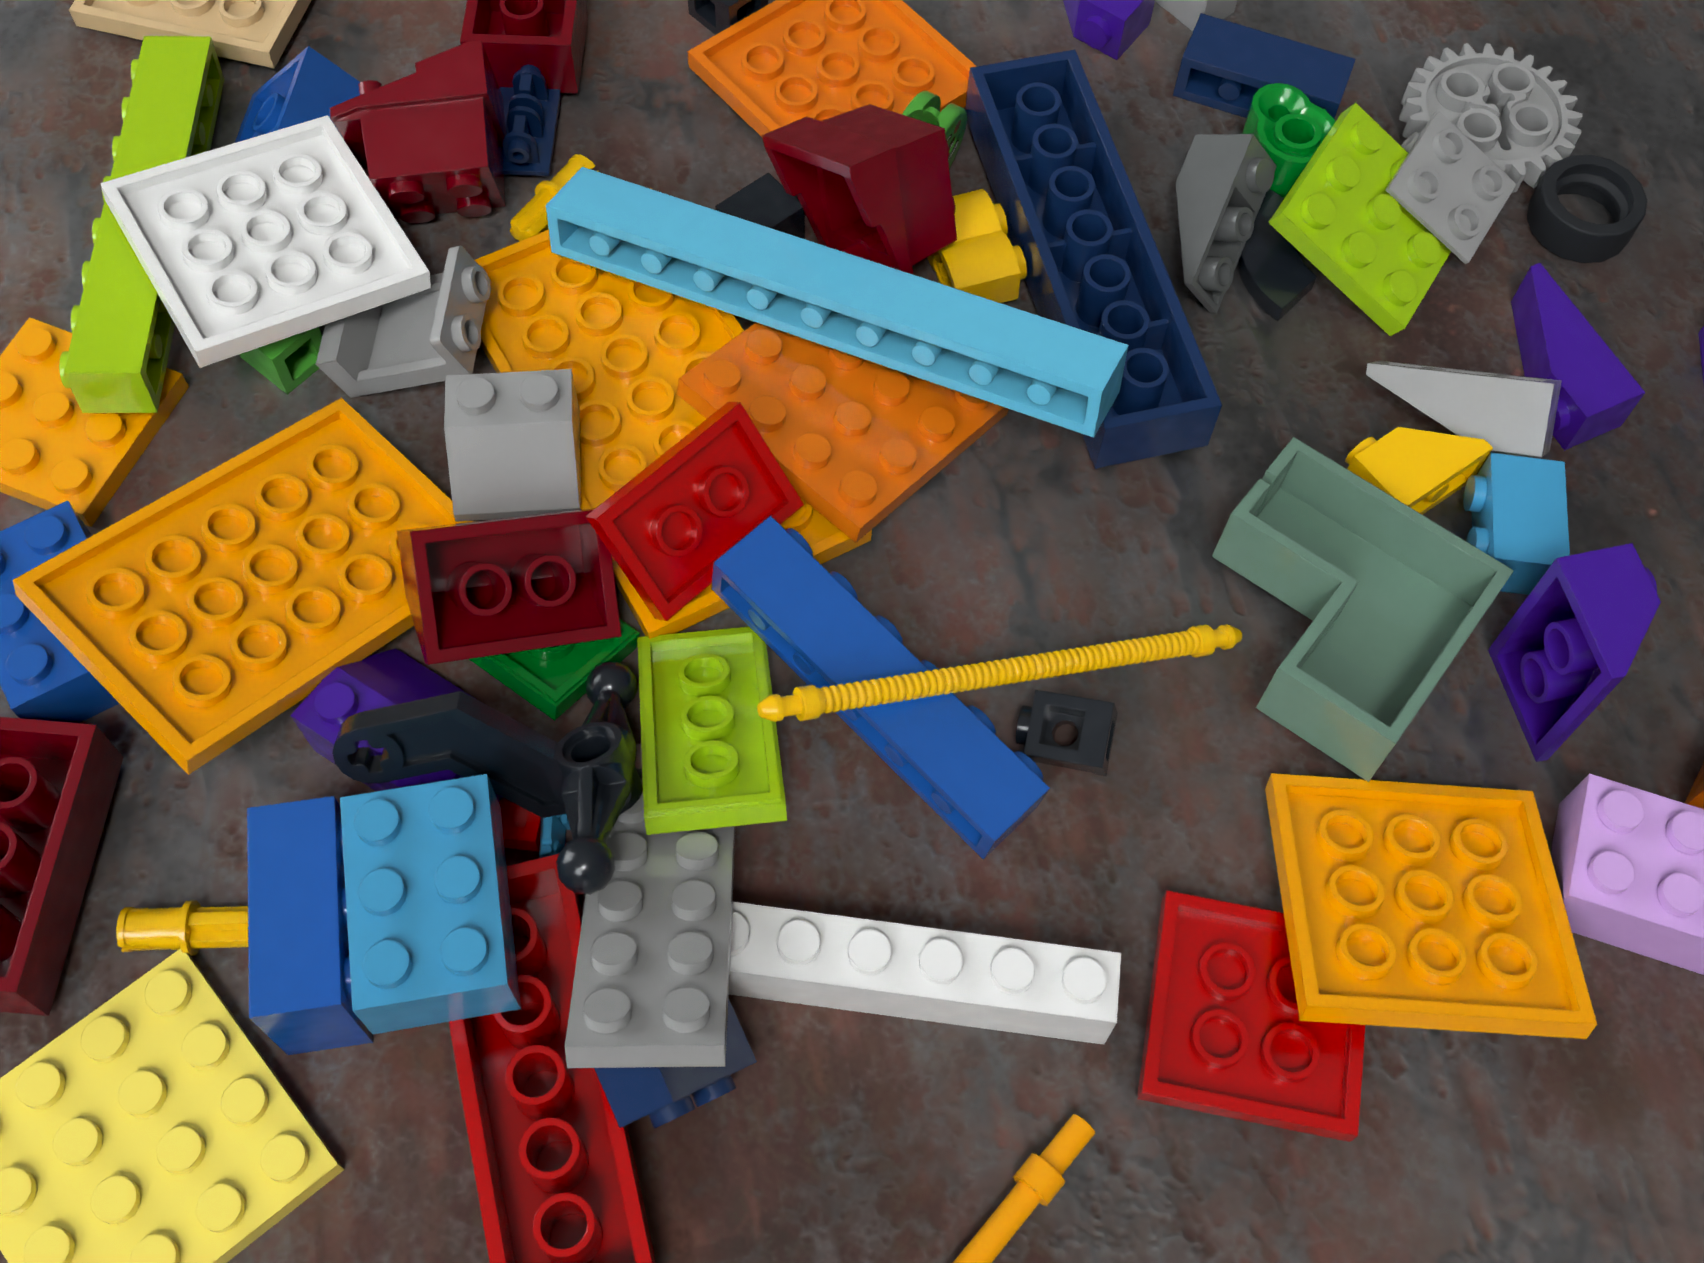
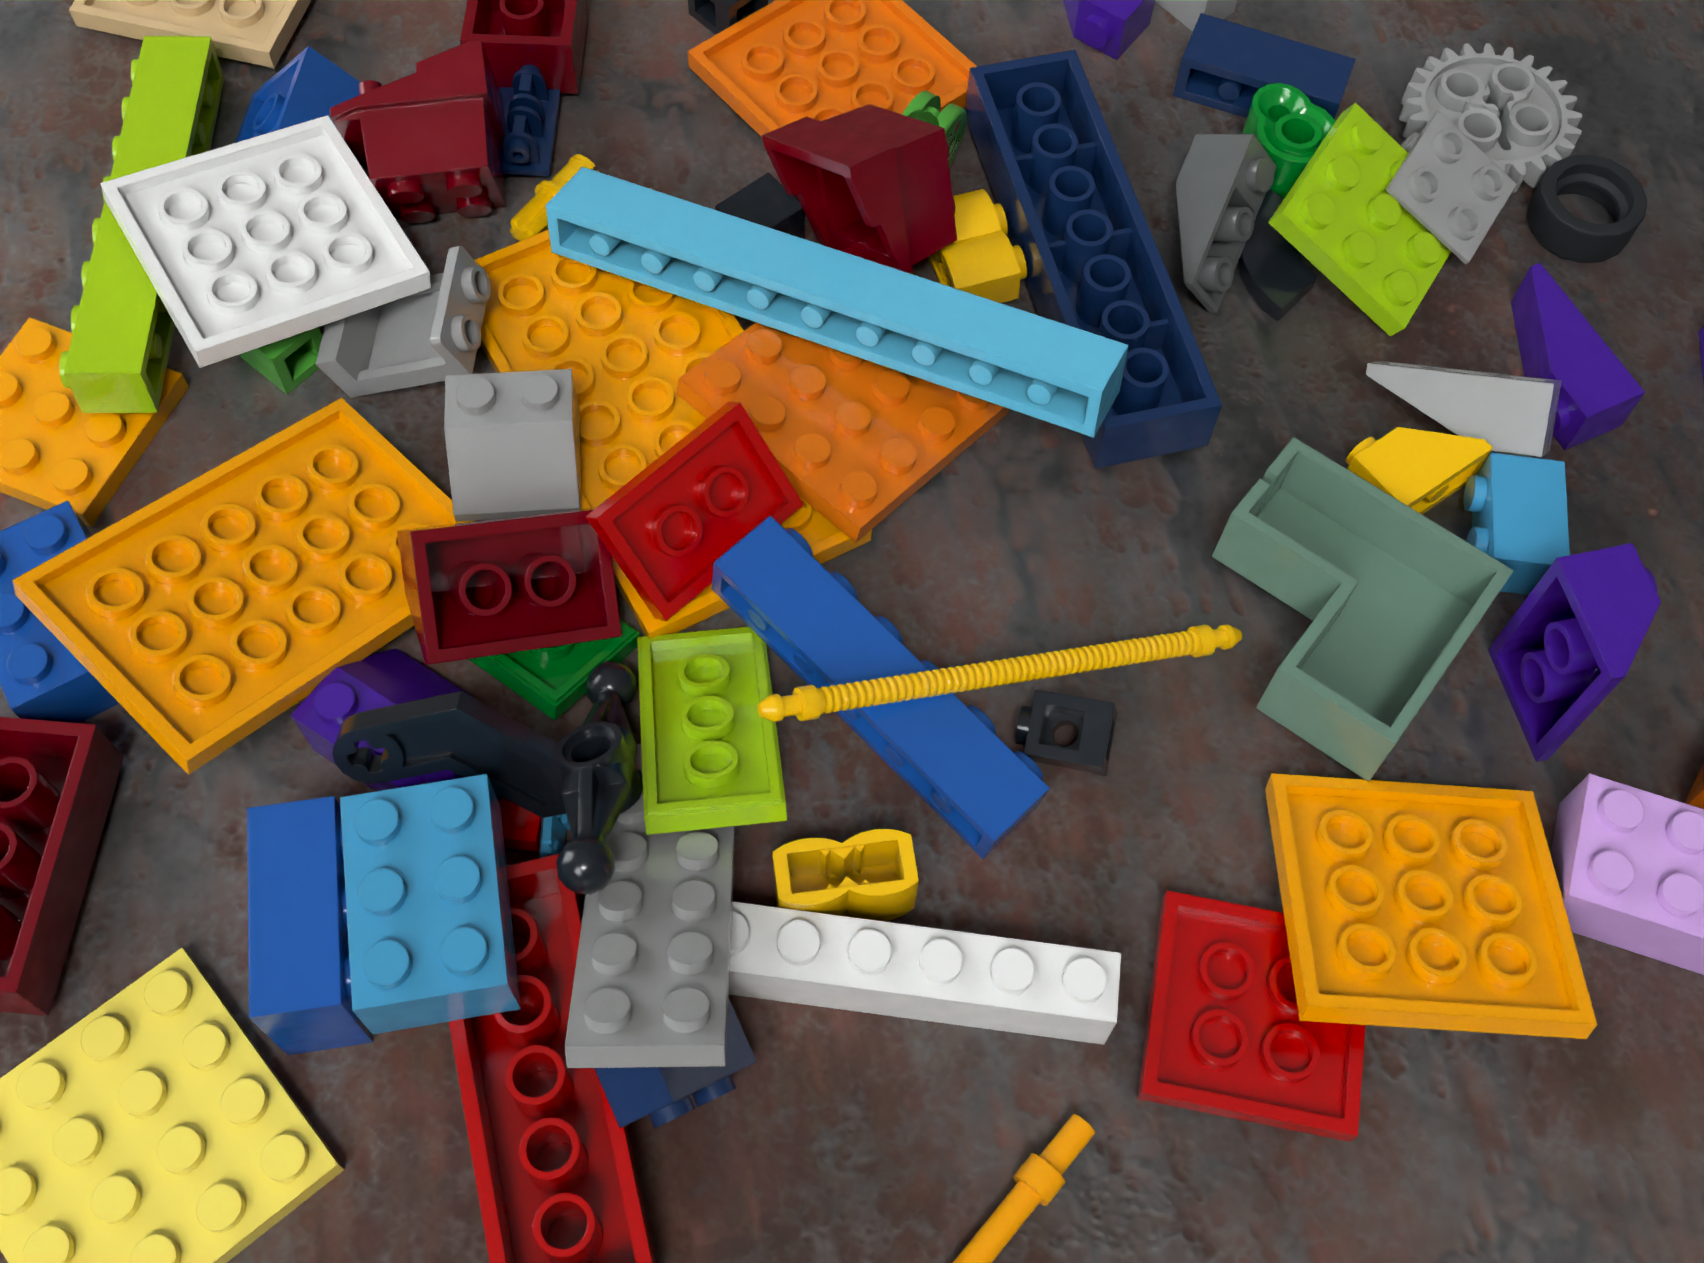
(182, 928): yellow axle -> none
(861, 878): none -> yellow brick

